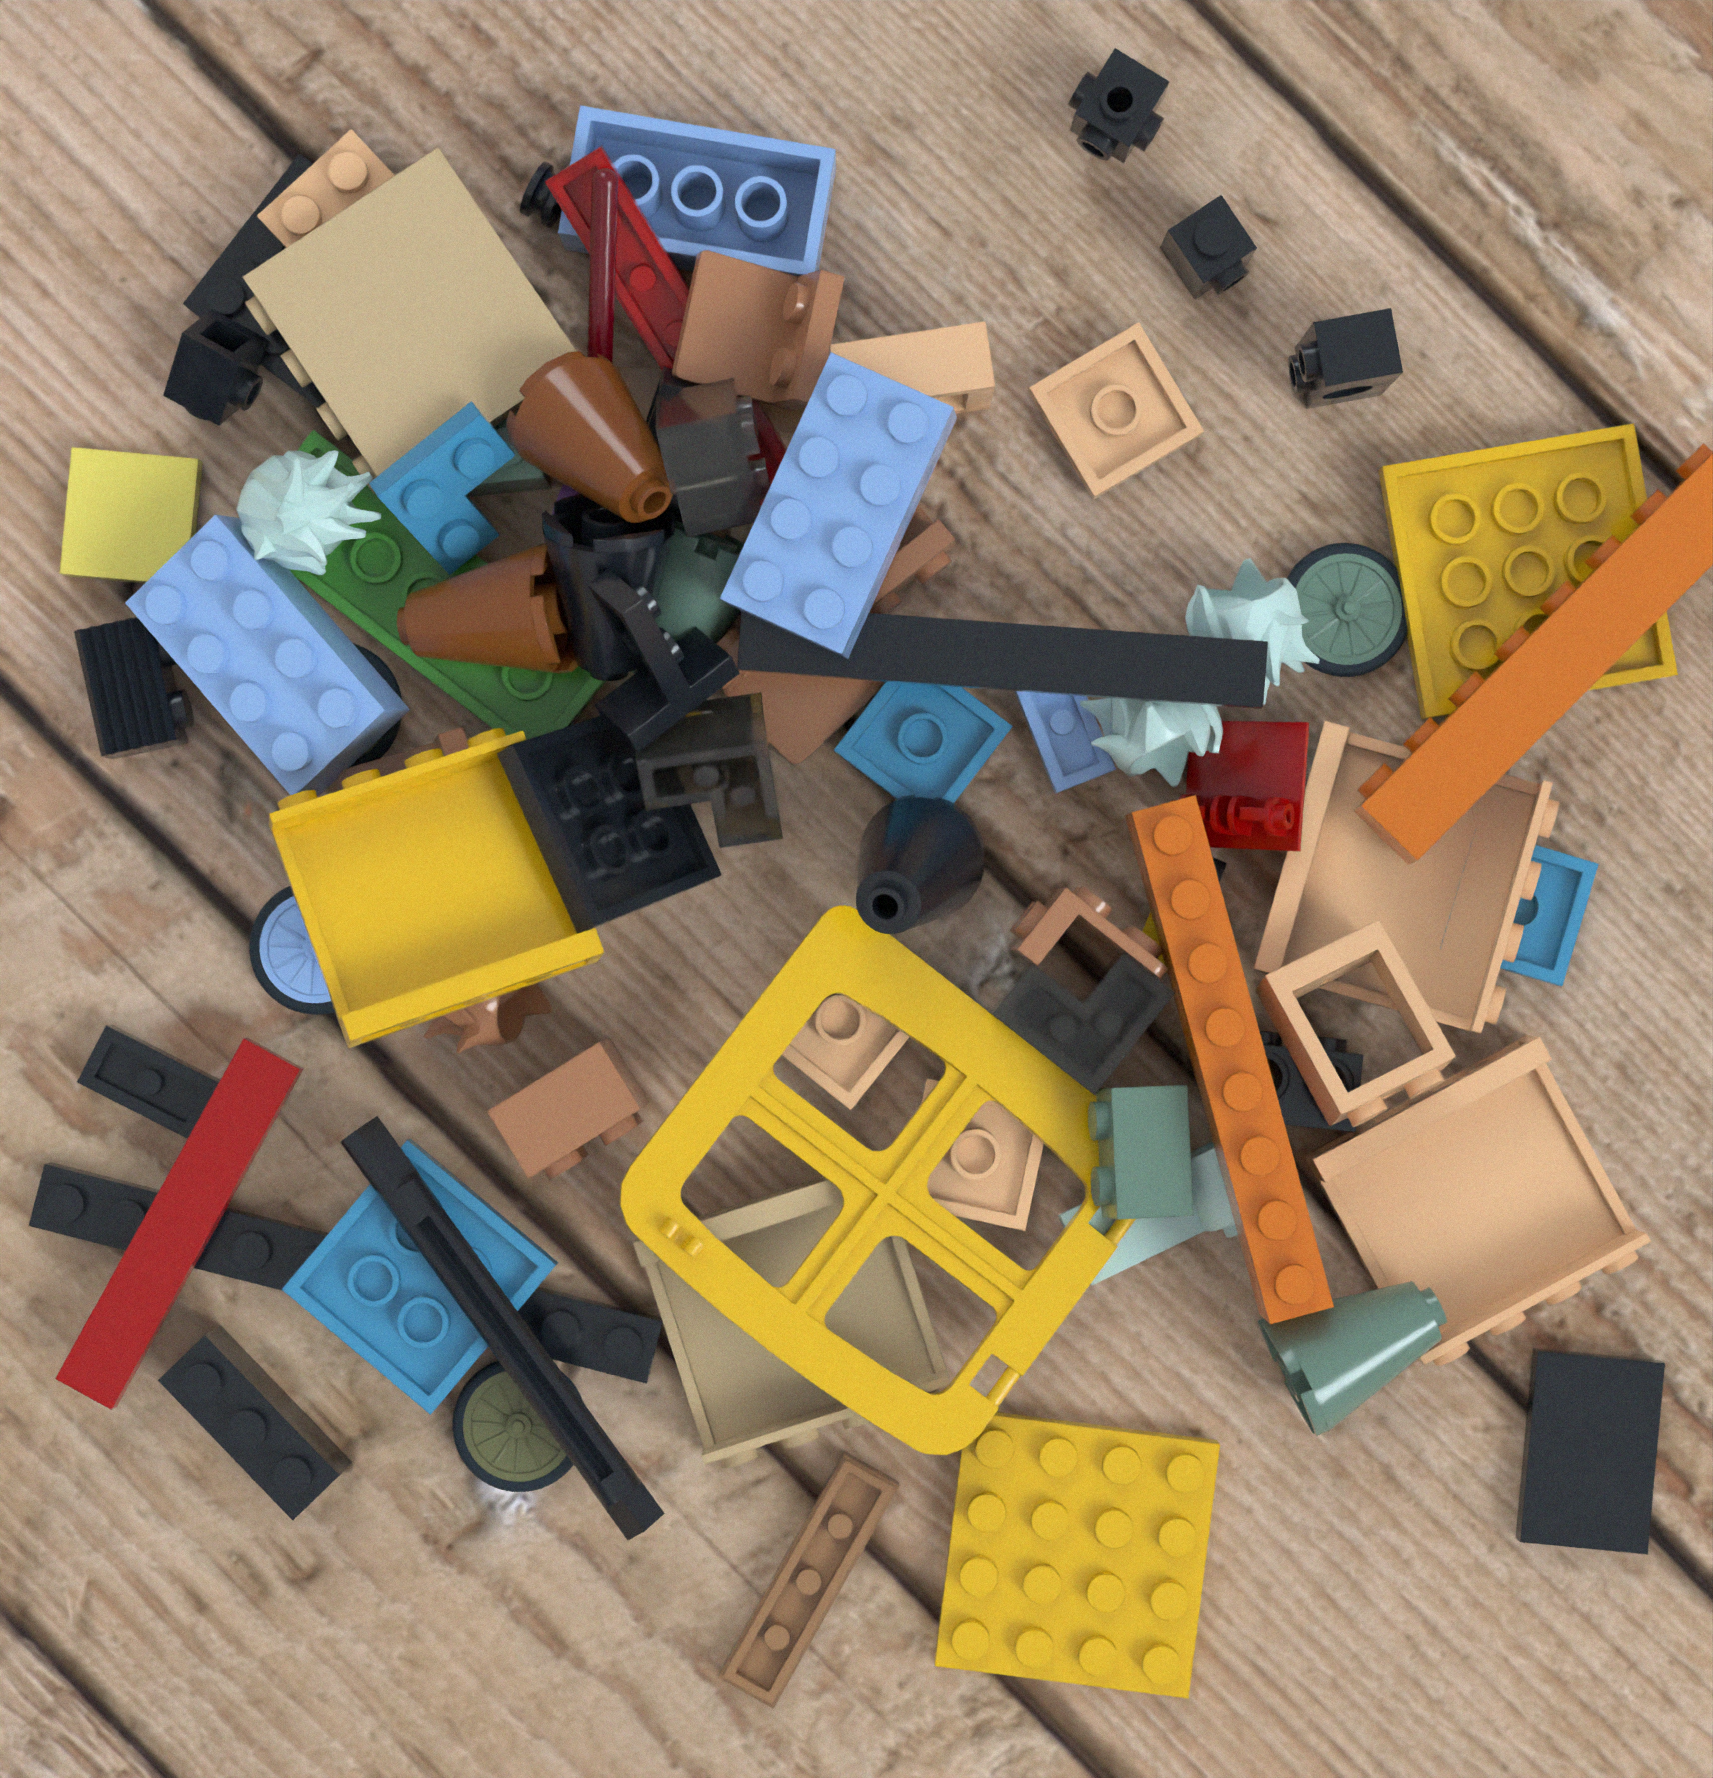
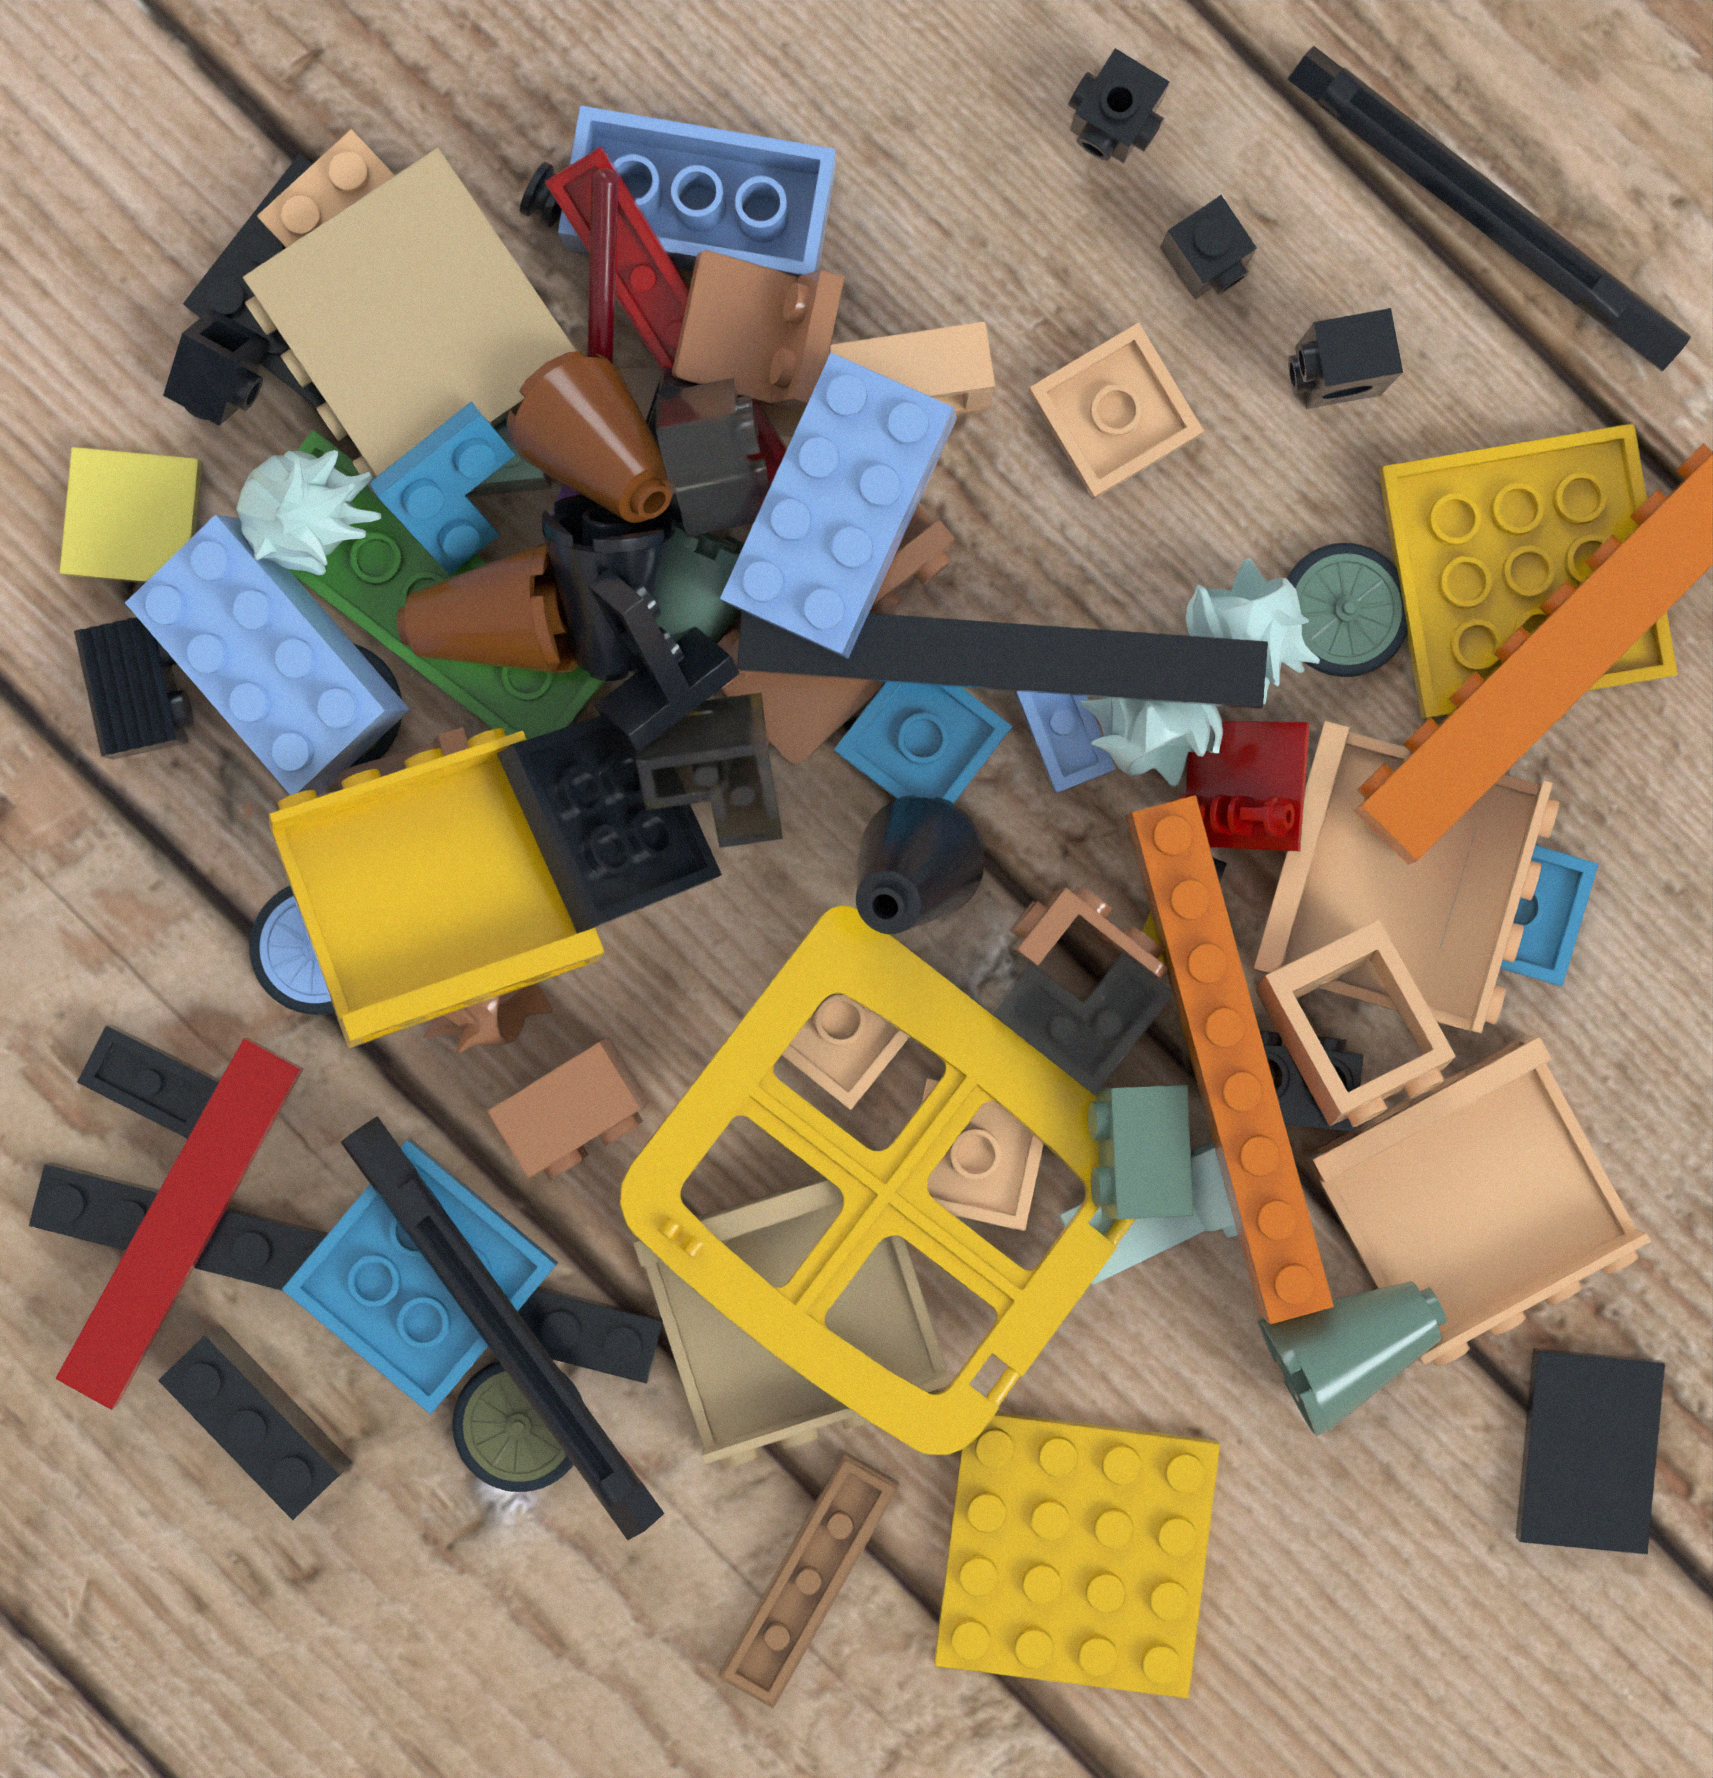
(1489, 209): none -> black piece

